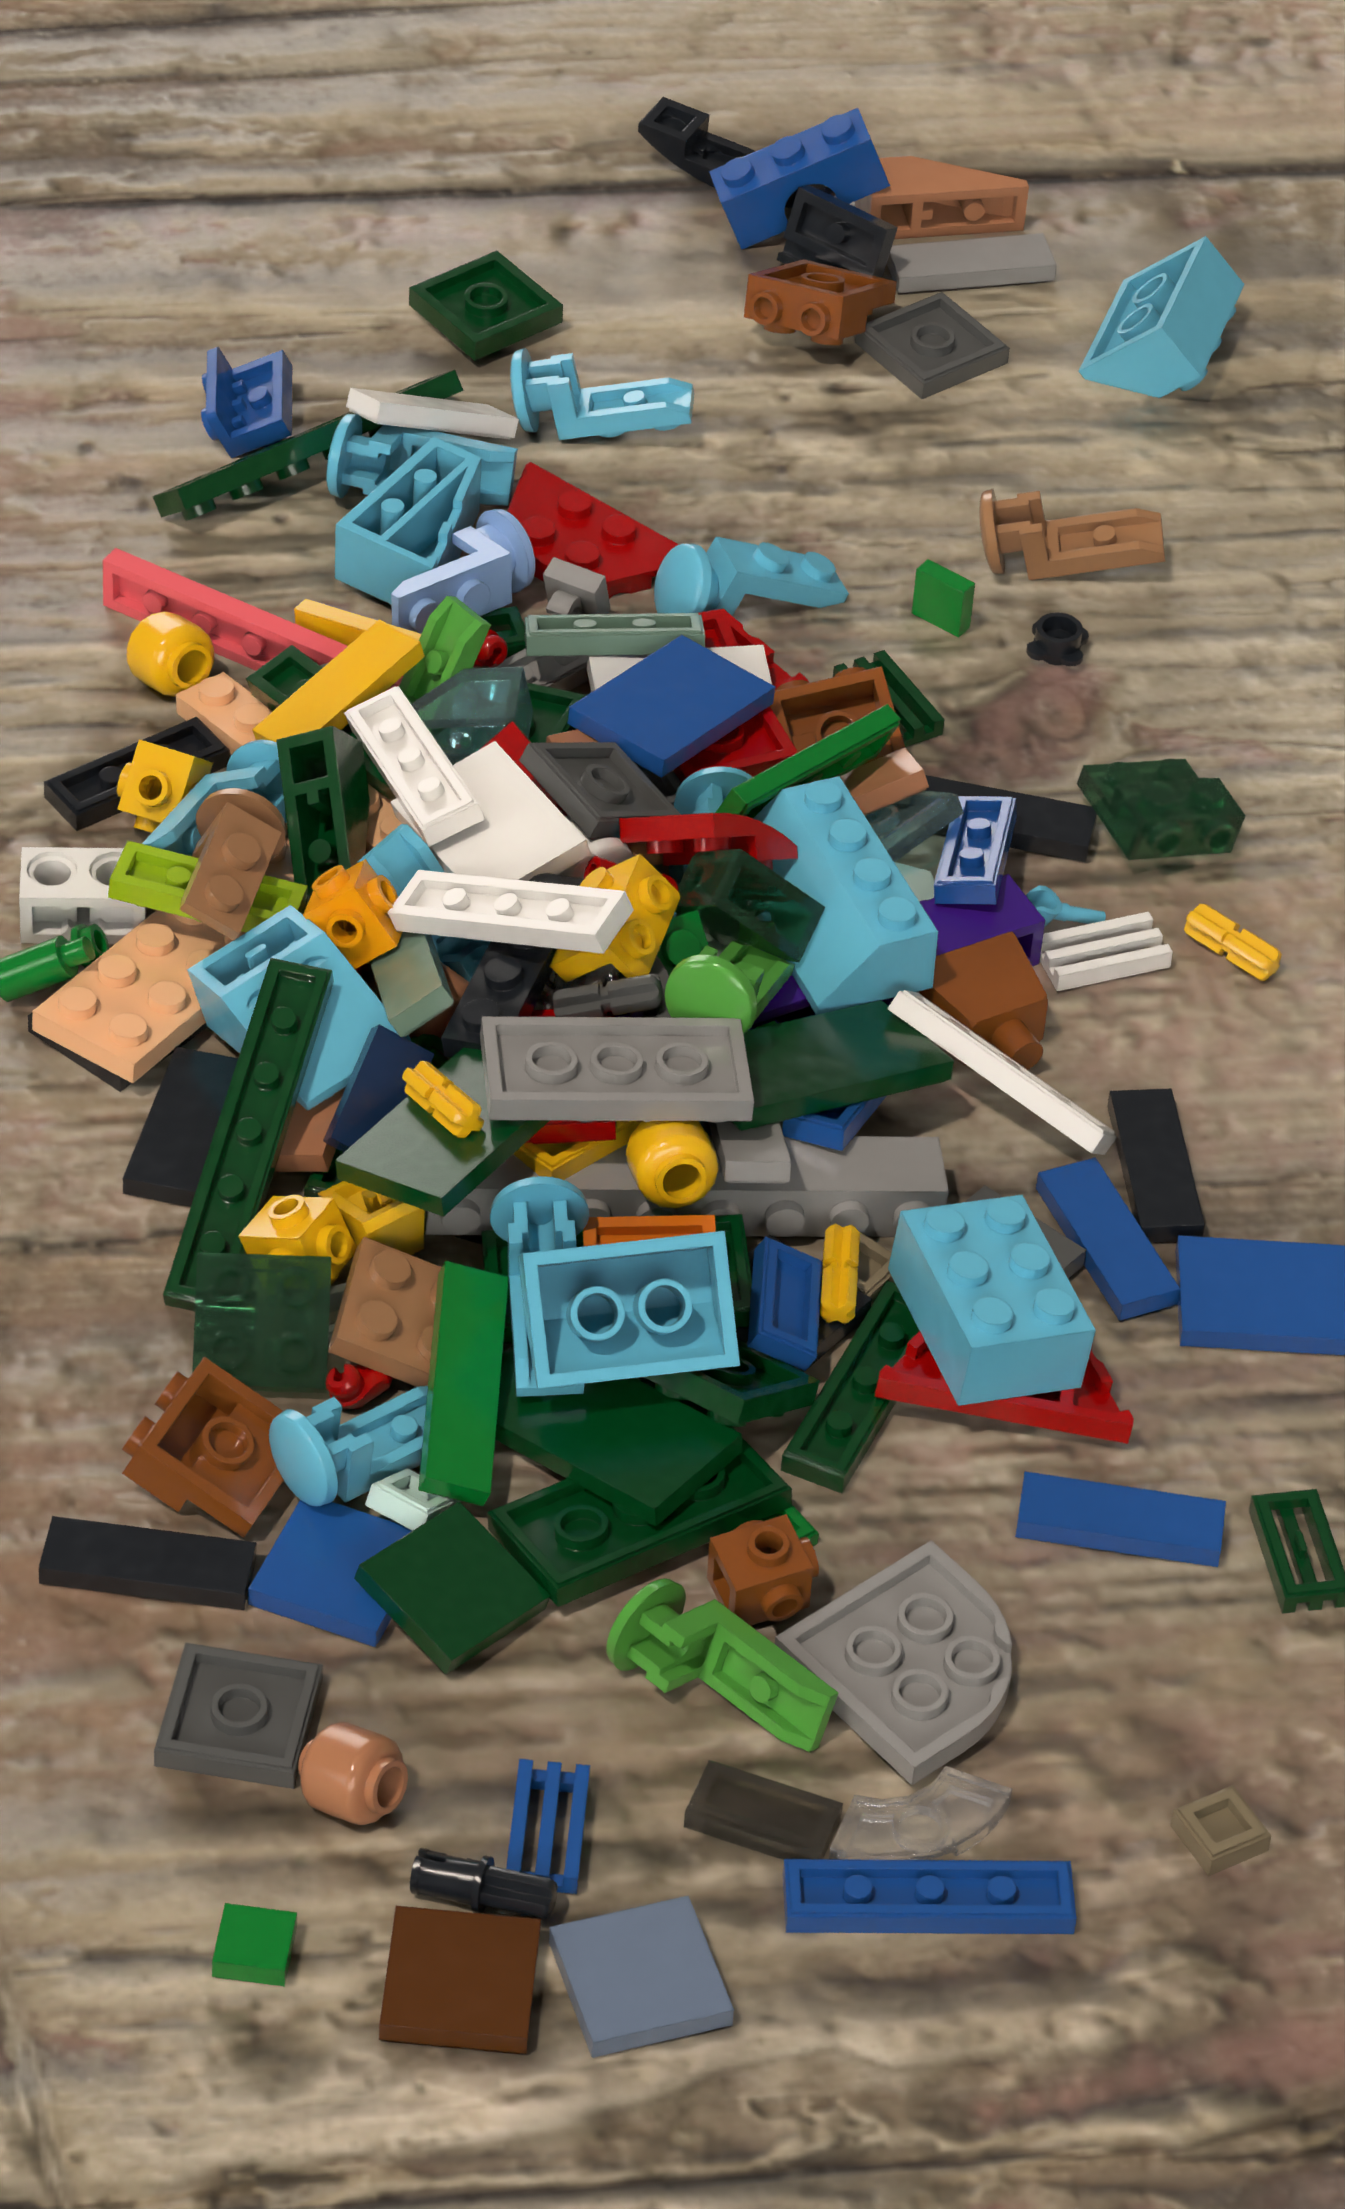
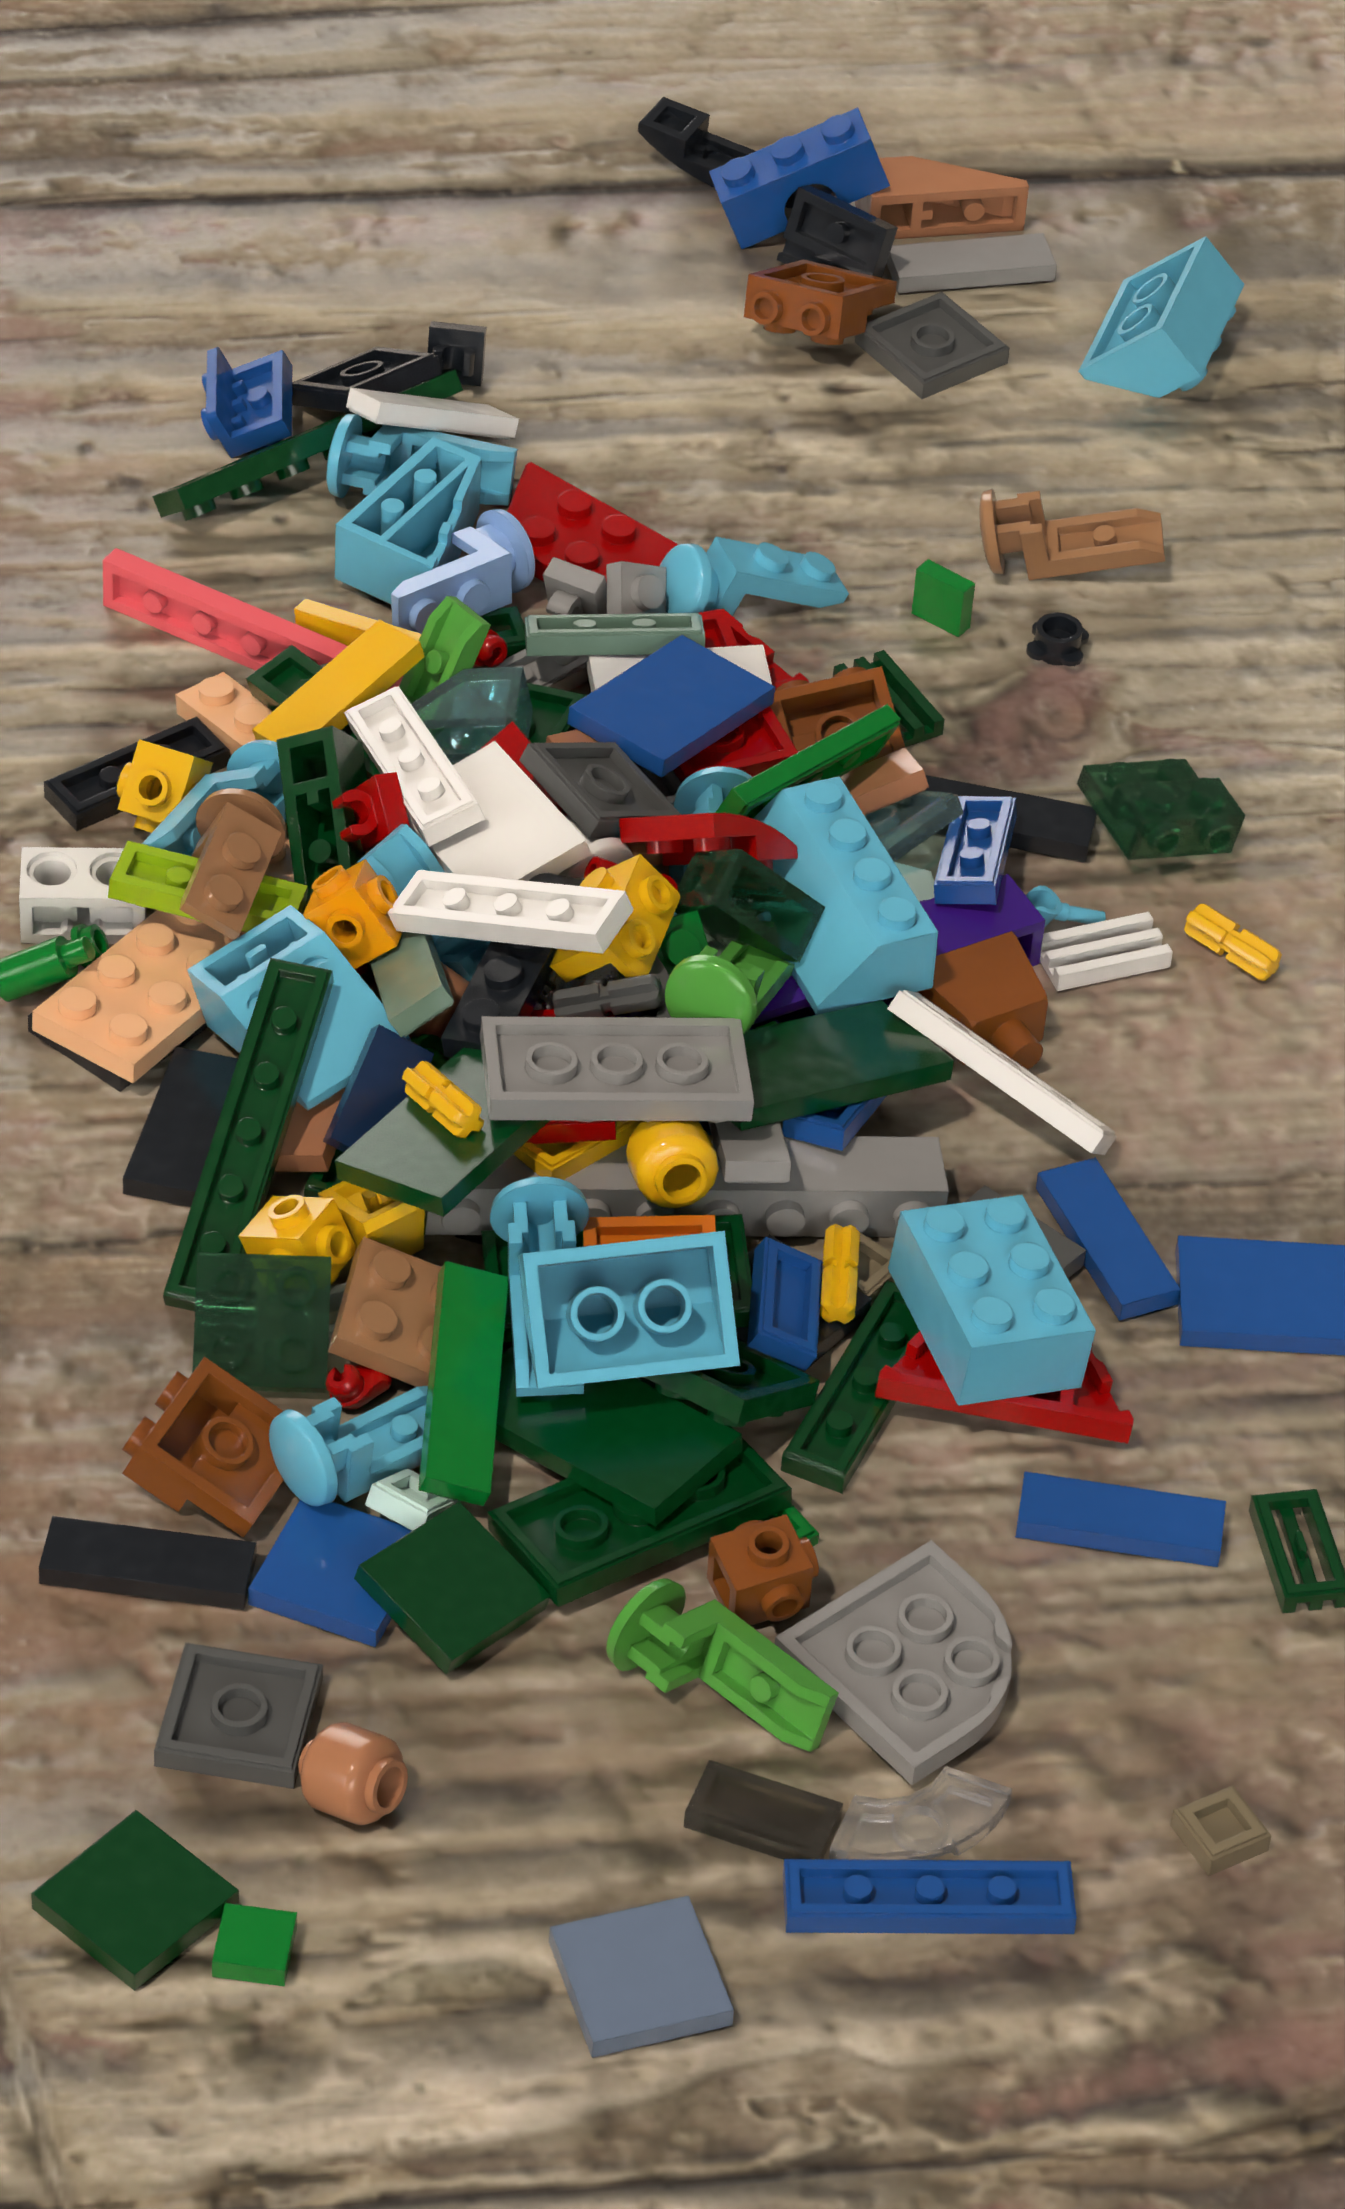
(134, 1899): none -> dark green tile
(169, 653): yellow head -> none
(372, 370): none -> black tile
(376, 808): none -> red tile
(459, 349): none -> black tile
(460, 1979): reddish brown tile -> none
(481, 1884): black axle -> none
(485, 305): dark green plate -> none
(552, 1783): blue tile -> none
(594, 410): medium azure piece -> none
(635, 588): none -> light grey plate
(1155, 1164): black tile -> none

